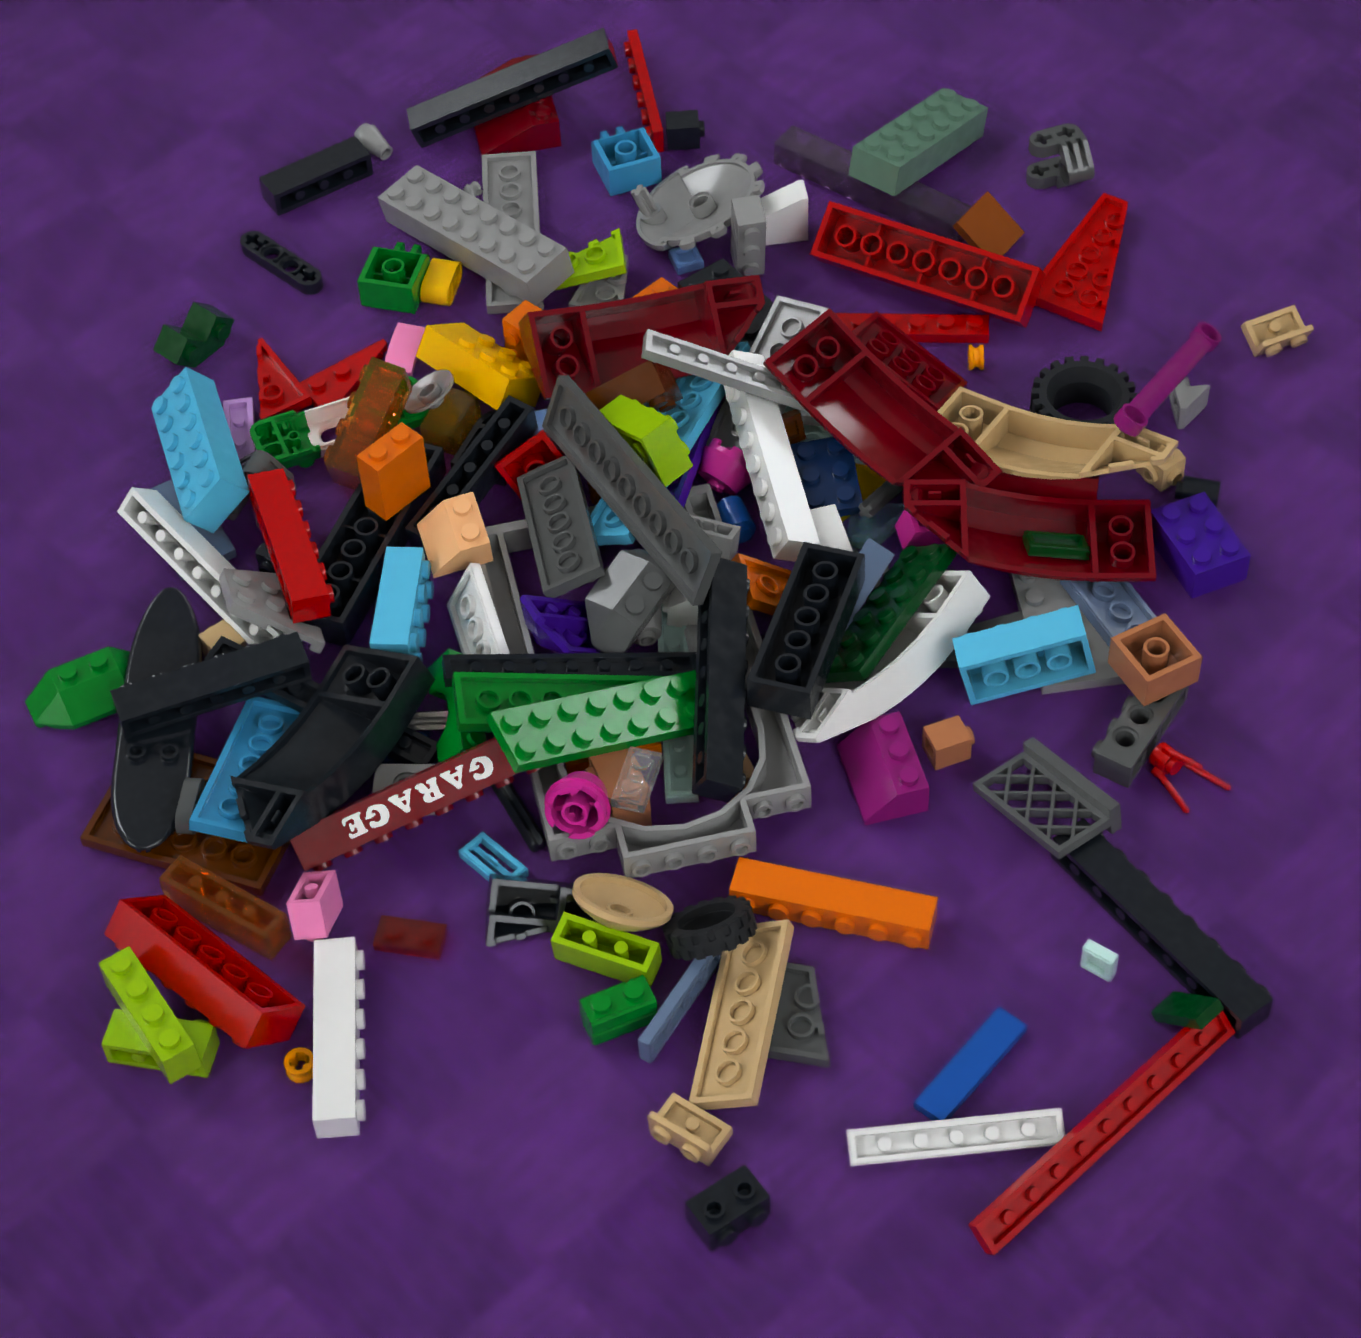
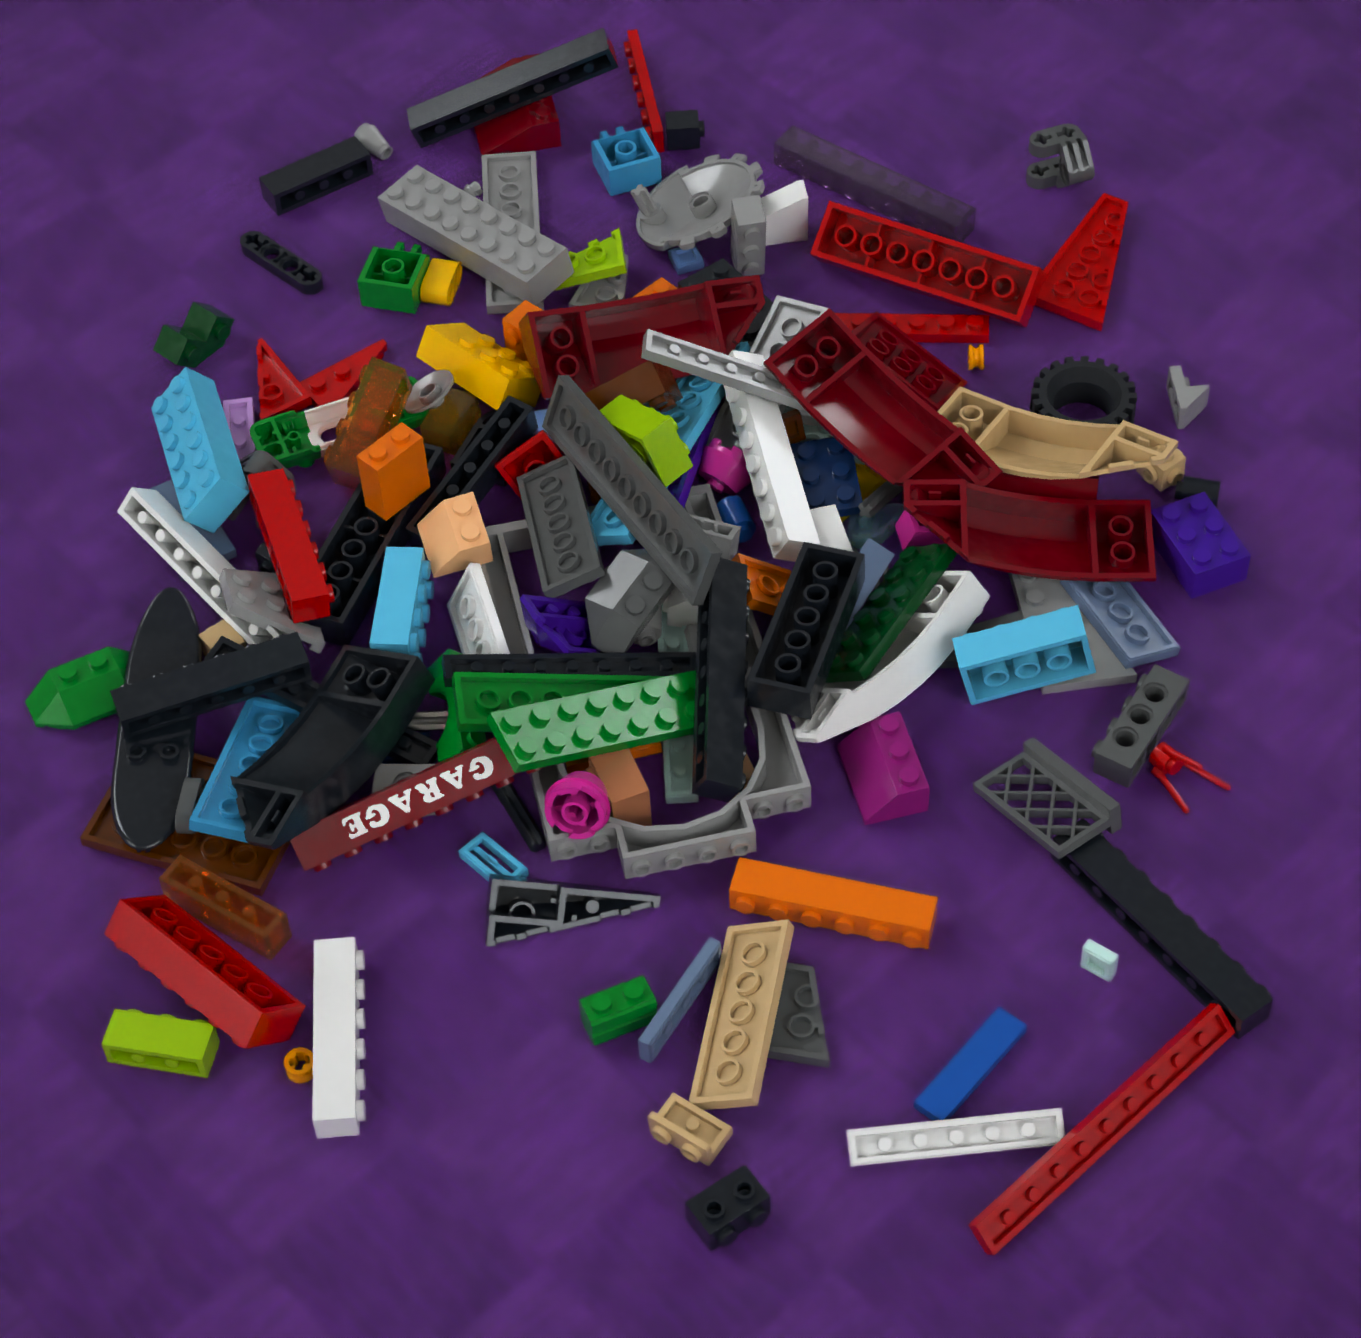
(150, 1015): lime brick -> none
(314, 905): bright pink brick -> none
(404, 346): bright pink slope -> none
(410, 937): clear red plate -> none
(605, 949): lime brick -> none
(622, 902): tan dish -> none
(636, 779): clear plate -> none
(710, 928): black tyre -> none
(918, 141): sand green brick -> none
(947, 742): nougat brick -> none
(988, 226): dark orange tile -> none
(1056, 545): dark green tile -> none
(1134, 415): magenta piece -> none
(1154, 659): nougat brick -> none
(1187, 1010): dark green tile -> none
(1276, 330): tan bracket -> none

